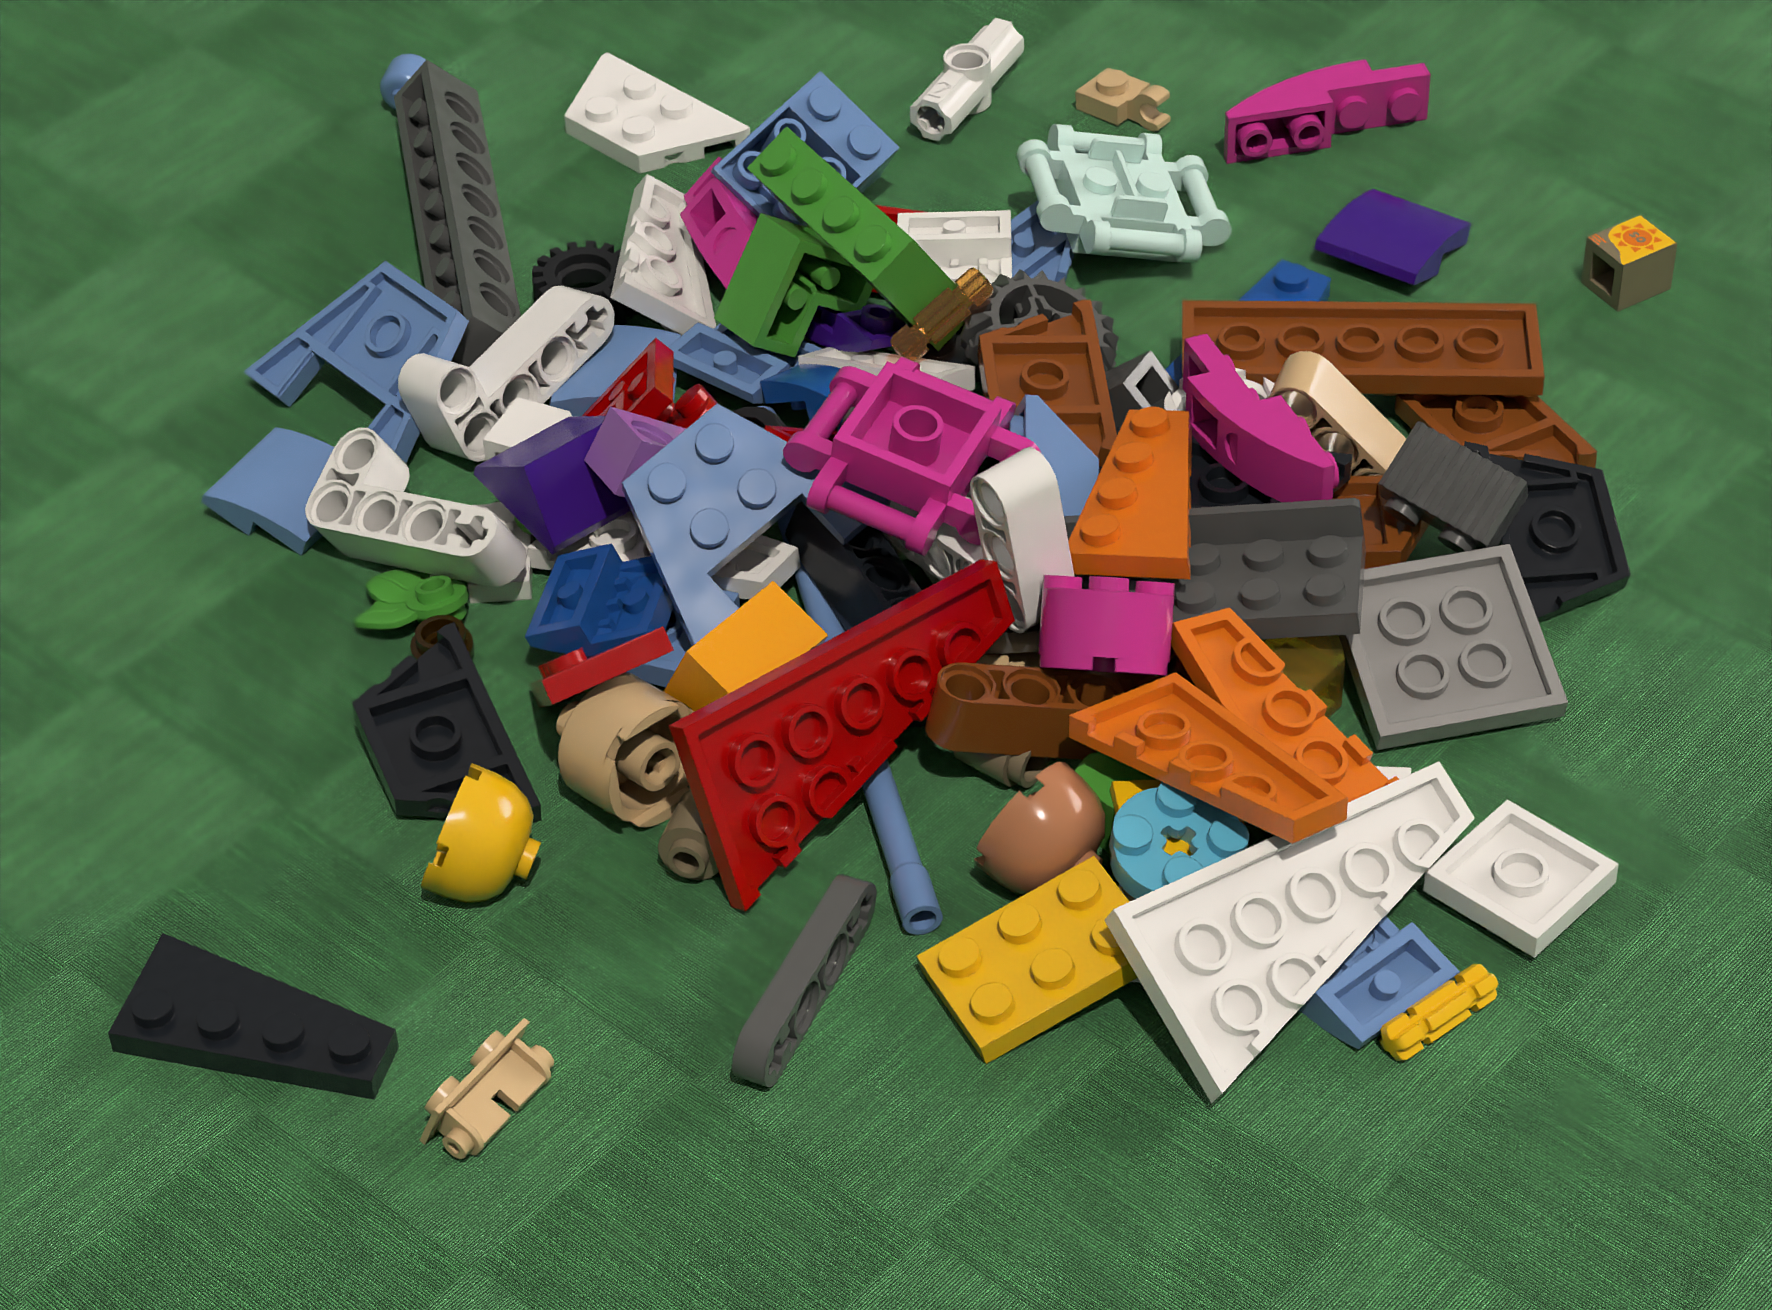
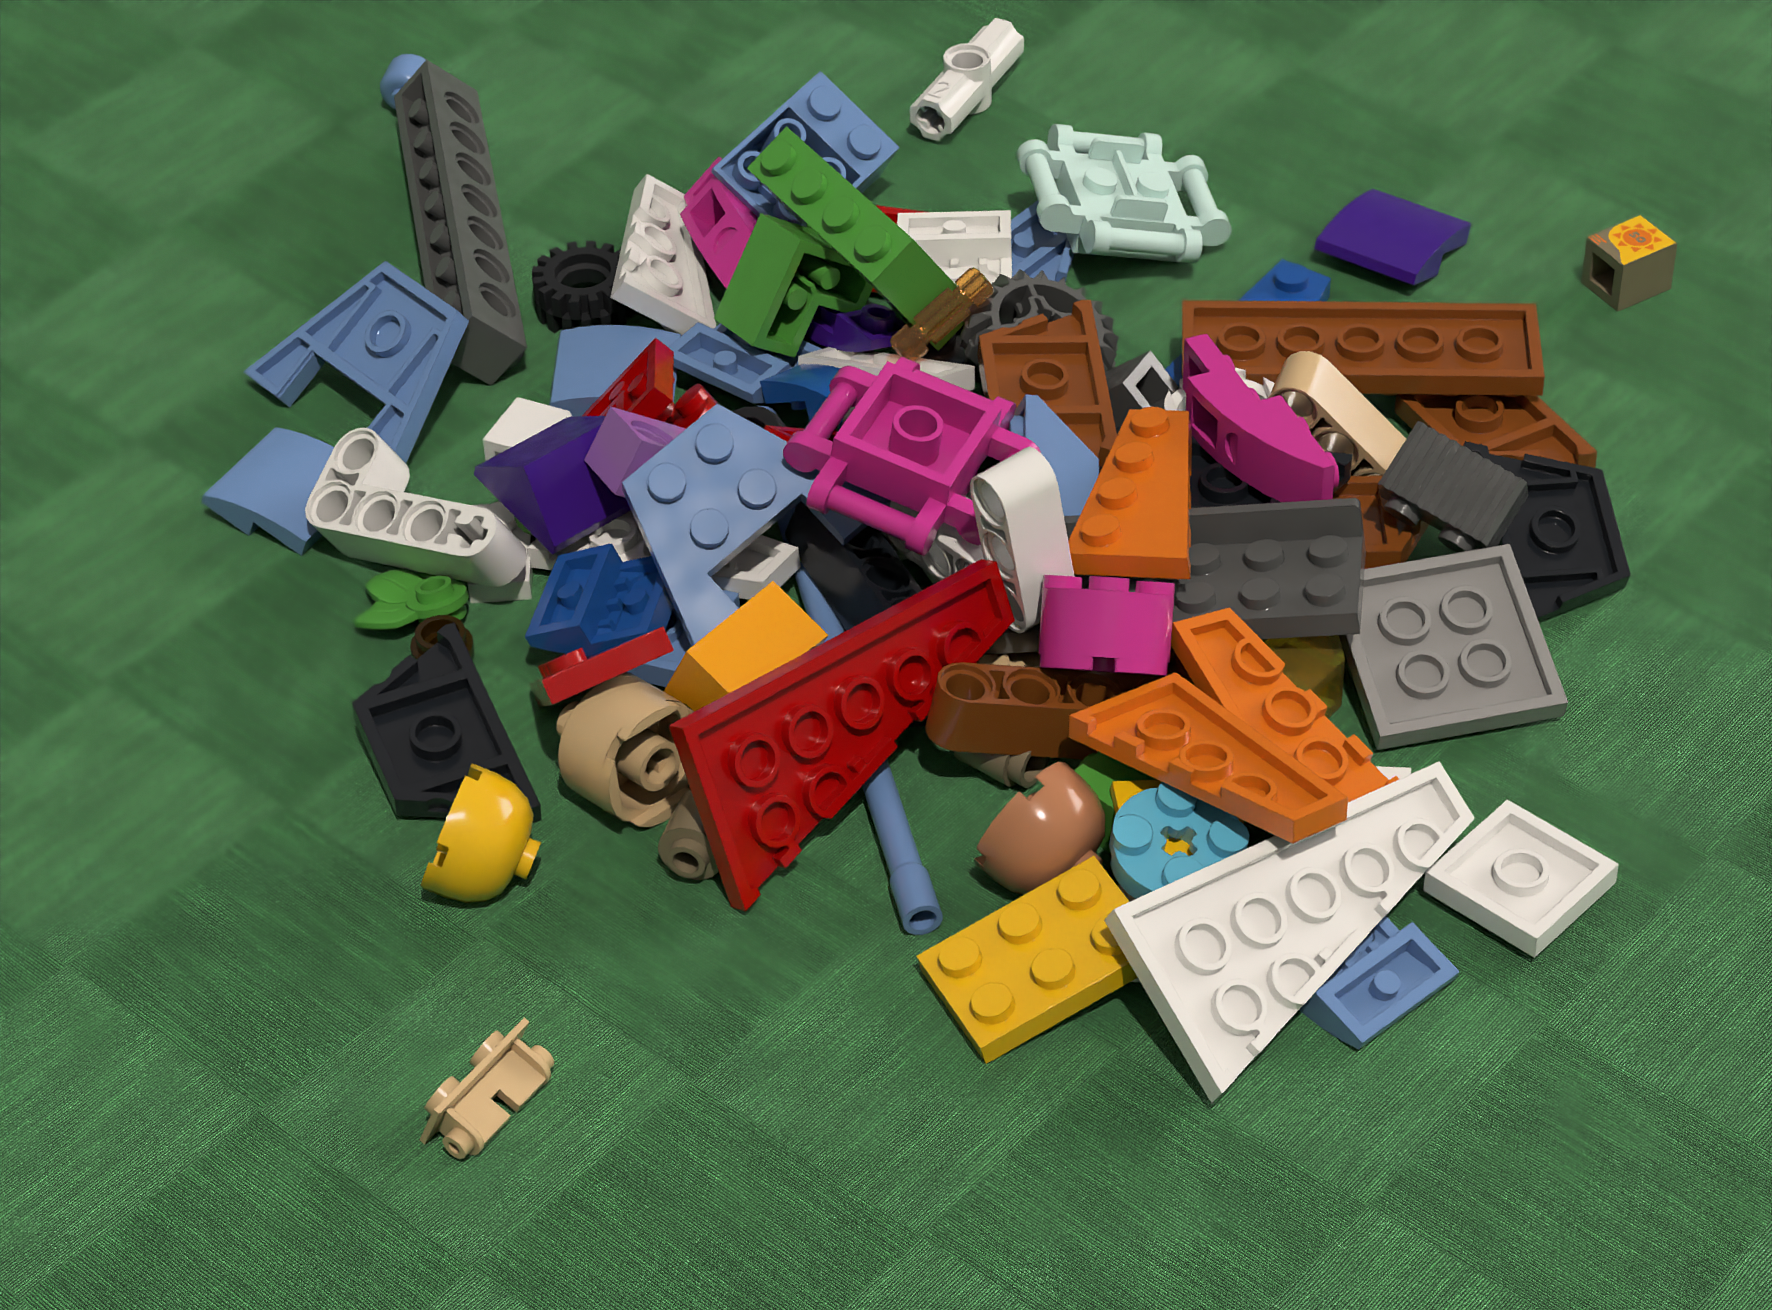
(241, 1022): black wing -> none
(528, 361): white beam -> none
(645, 119): white wing -> none
(804, 981): dark grey beam -> none
(1120, 97): tan plate -> none
(1327, 101): dark pink slope -> none
(1438, 1012): yellow axle -> none

